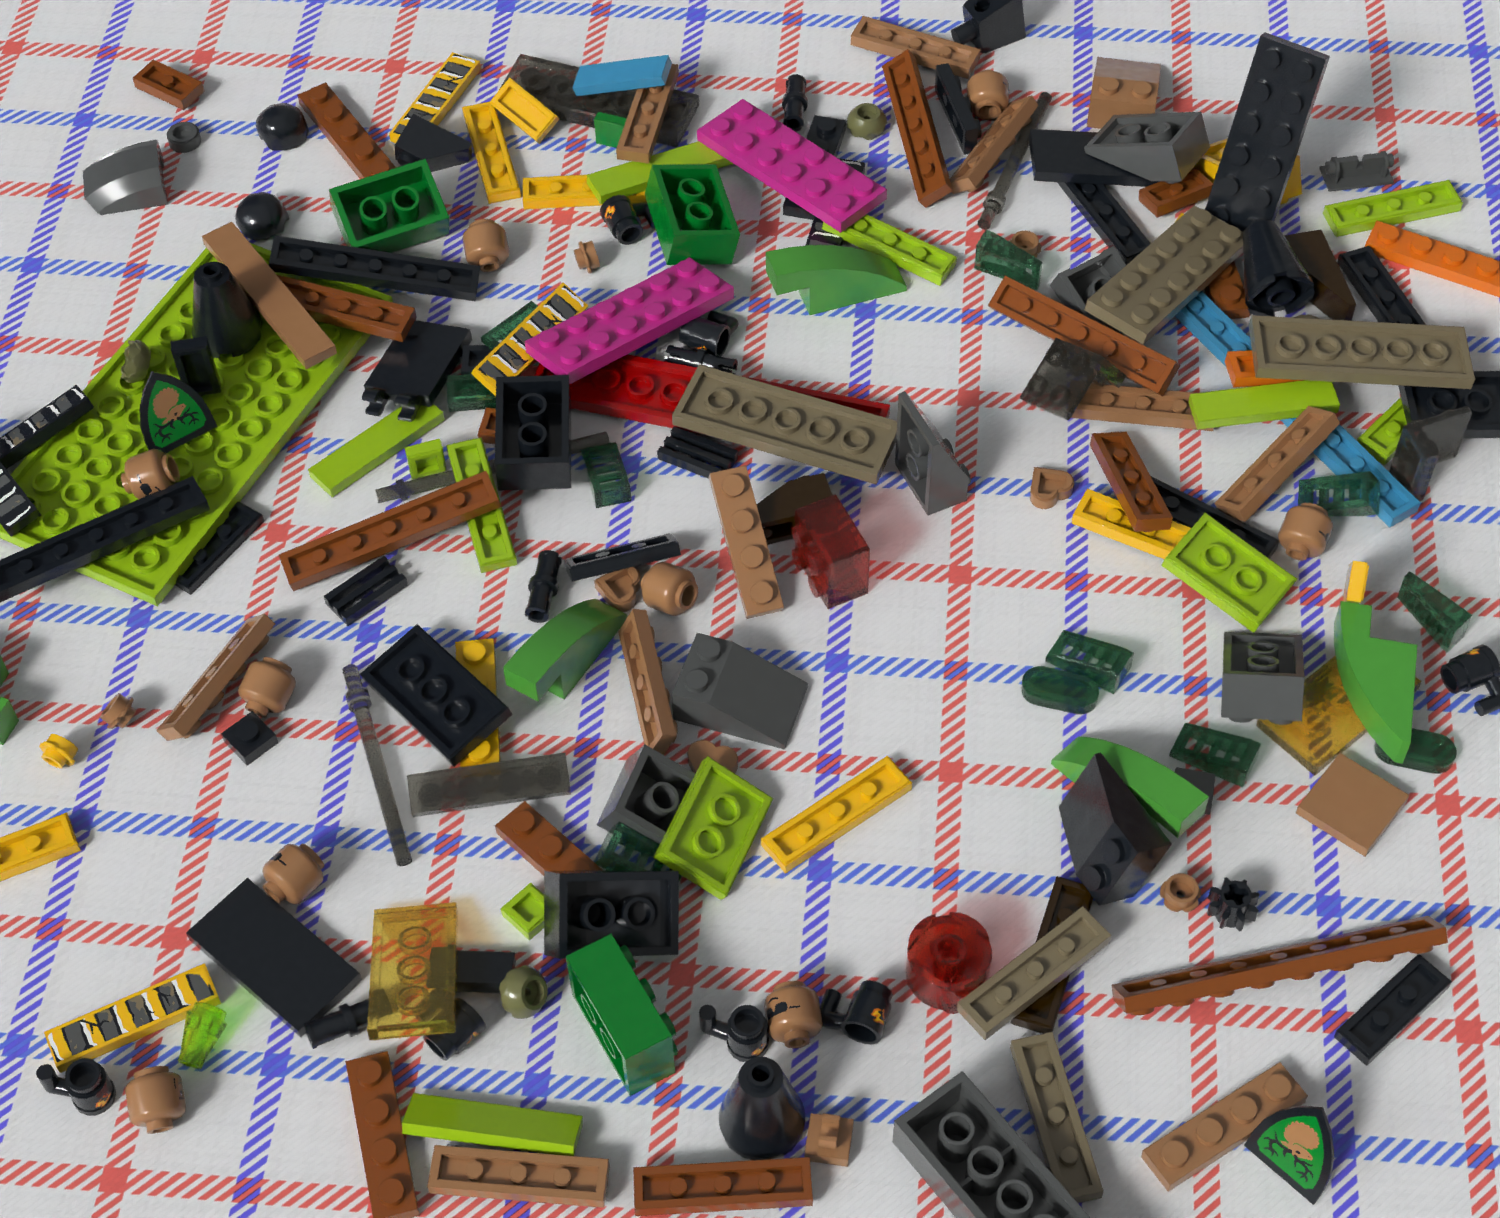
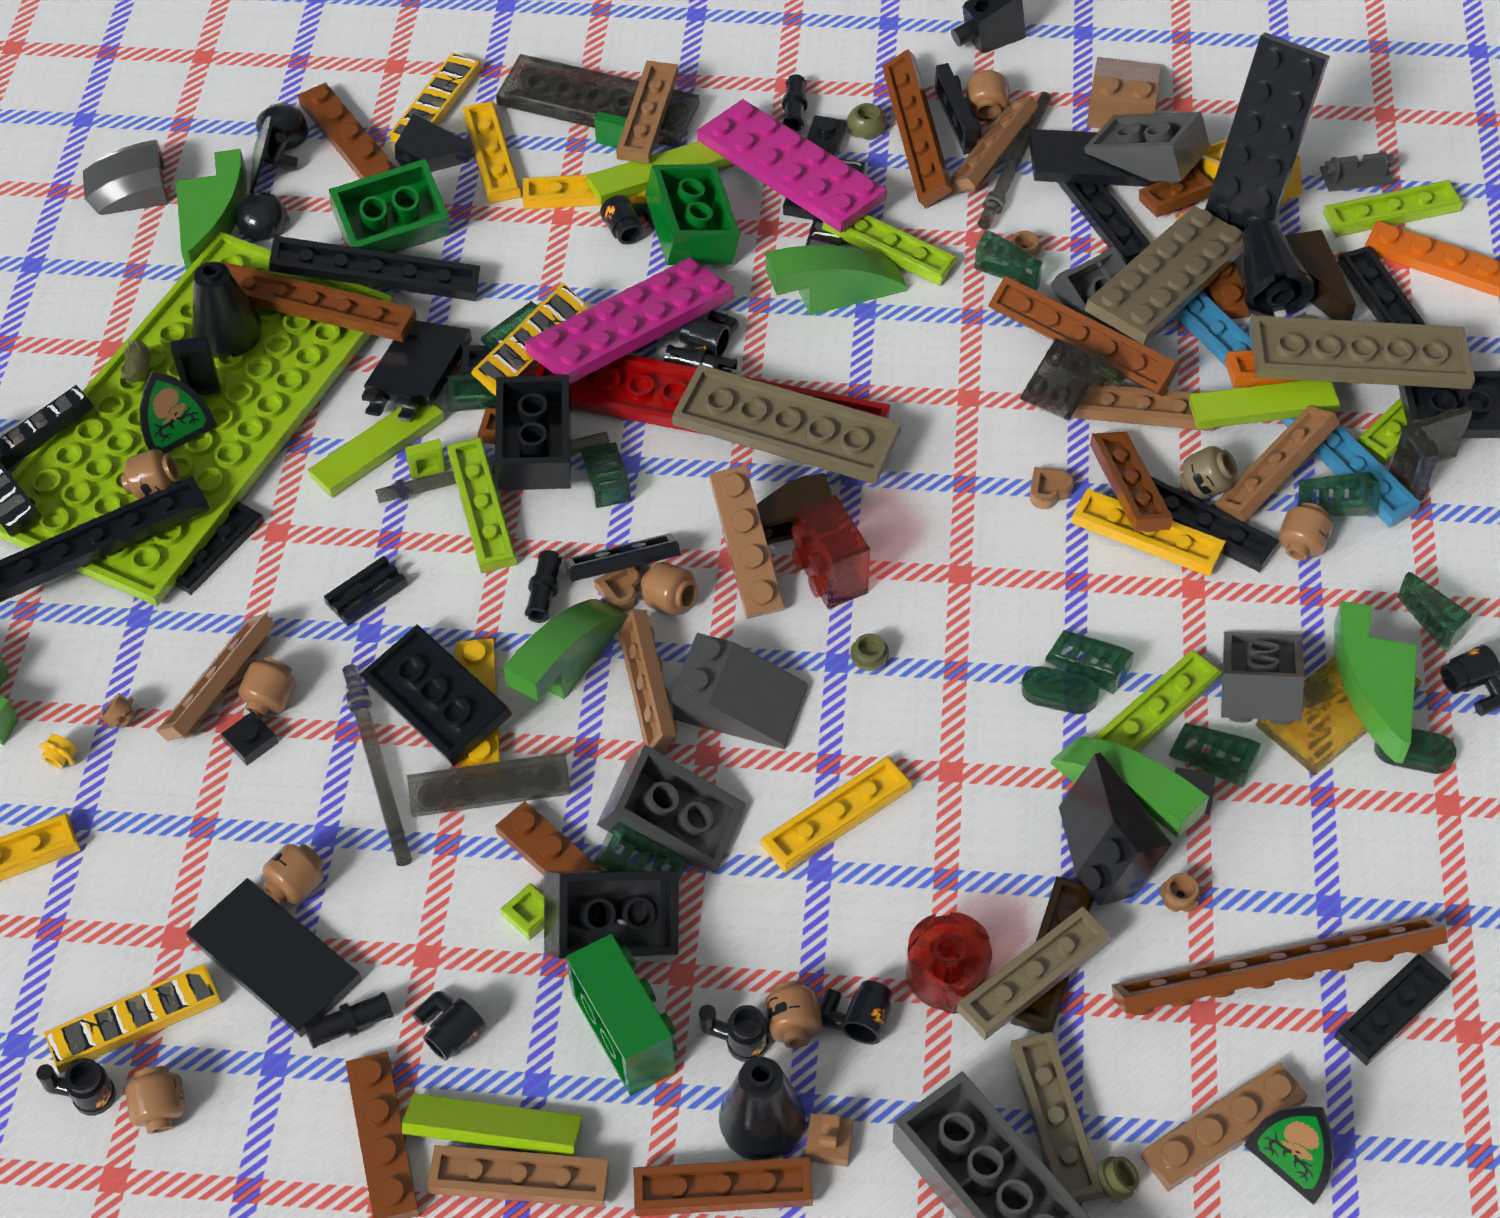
(168, 84): dark orange plate -> none
(183, 137): dark grey tile -> none
(201, 1033): clear neon green cone -> none
(210, 204): none -> bright green slope
(270, 295): medium nougat tile -> none
(273, 156): none -> black shield
(389, 530): dark orange plate -> none
(413, 971): clear yellow tile -> none
(483, 970): black tile -> none
(485, 244): medium nougat head -> none
(523, 992): olive plate -> none
(524, 110): yellow tile -> none
(586, 256): medium nougat plate -> none
(622, 75): dark azure tile -> none
(699, 449): black tile -> none
(713, 828): lime tile -> none
(722, 754): medium nougat tile -> none
(869, 652): none -> olive plate
(927, 49): medium nougat plate -> none
(927, 460): dark grey slope -> none
(1118, 1177): none -> olive plate
(1161, 702): none -> lime tile
(1208, 472): none -> dark tan head
(1229, 572): lime tile -> none
(1233, 904): black gear -> none
(1352, 804): medium nougat tile -> none
(1355, 582): yellow tile -> none

